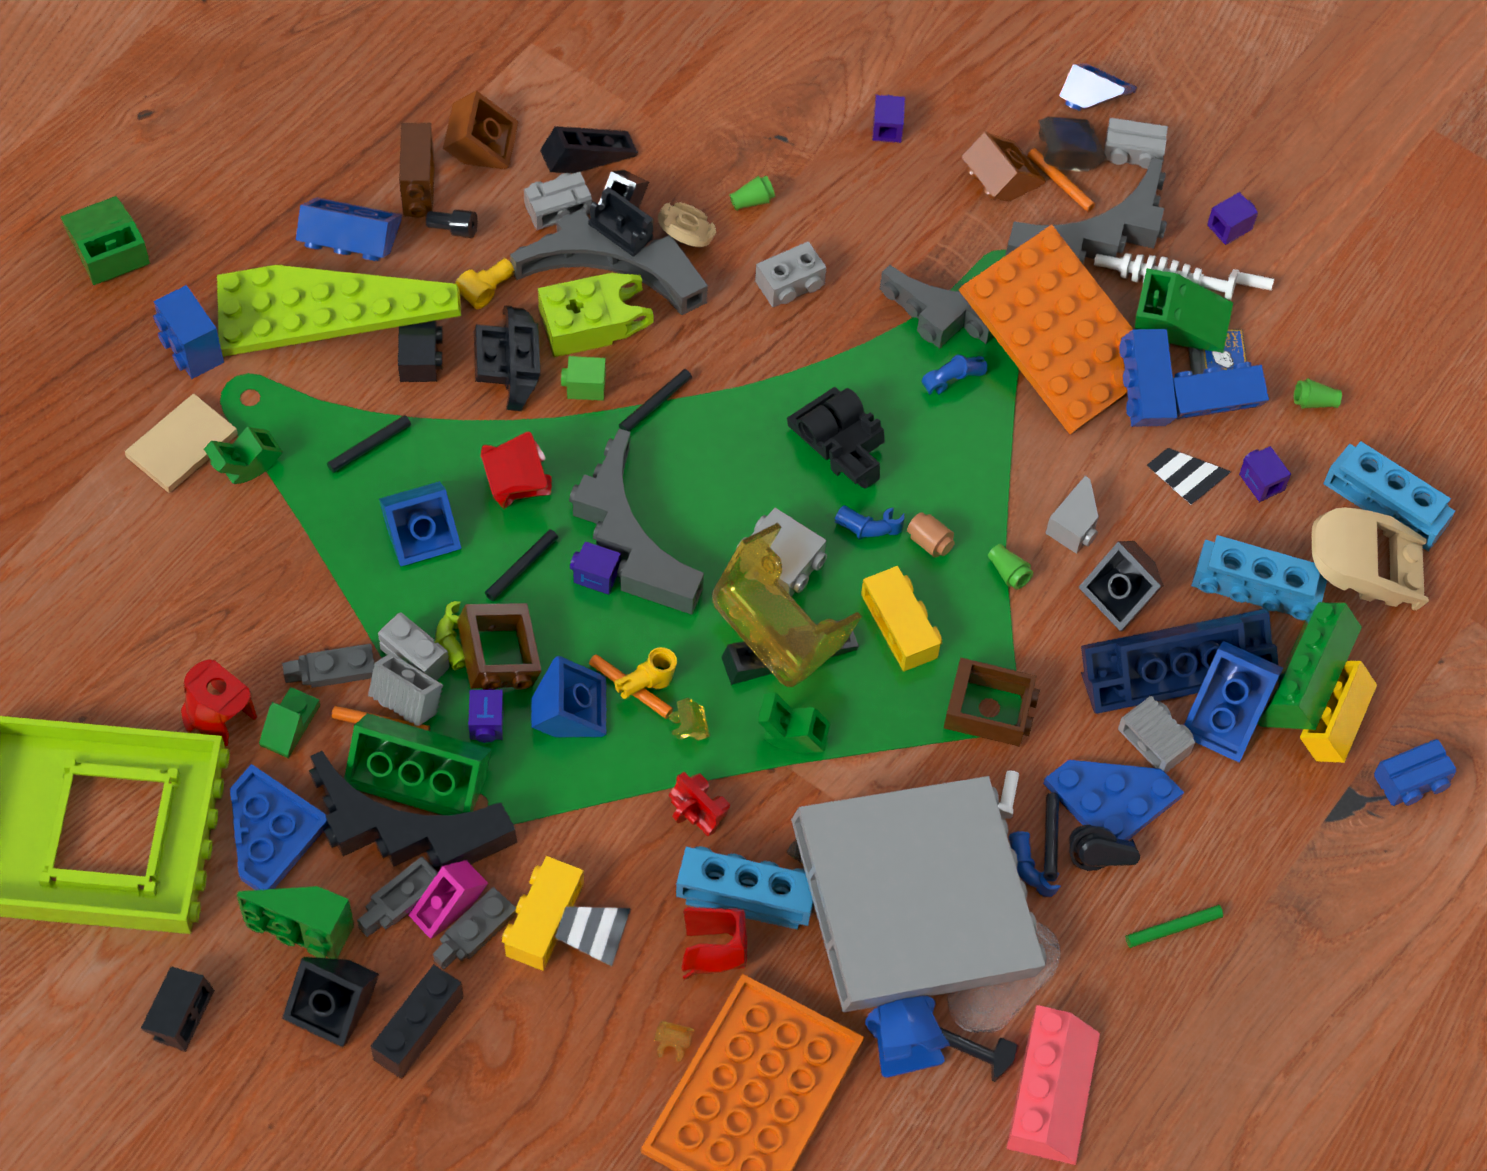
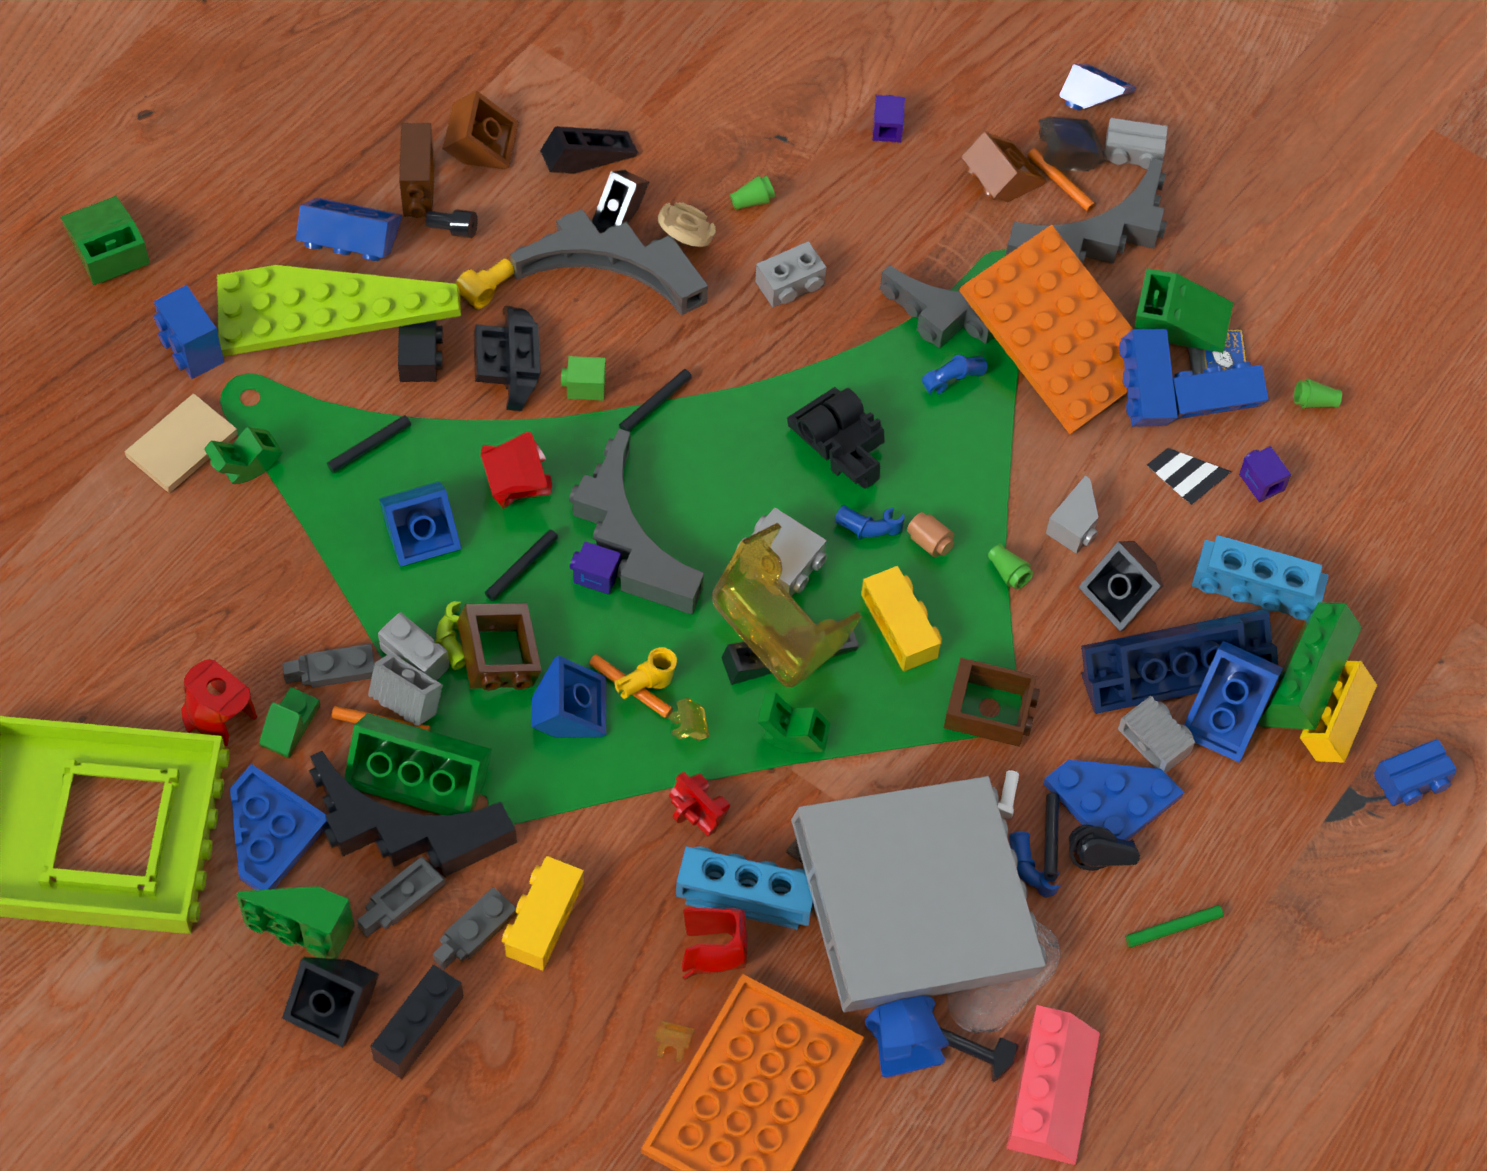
(178, 1008): black hinge -> none
(448, 897): dark pink slope -> none
(486, 715): dark purple brick -> none
(556, 198): light grey brick -> none
(591, 312): lime brick -> none
(593, 930): sticker -> none
(621, 222): black hinge -> none
(1139, 268): white piece -> none
(1232, 218): dark purple brick -> none
(1348, 556): tan slope -> none
(1379, 489): dark azure brick -> none

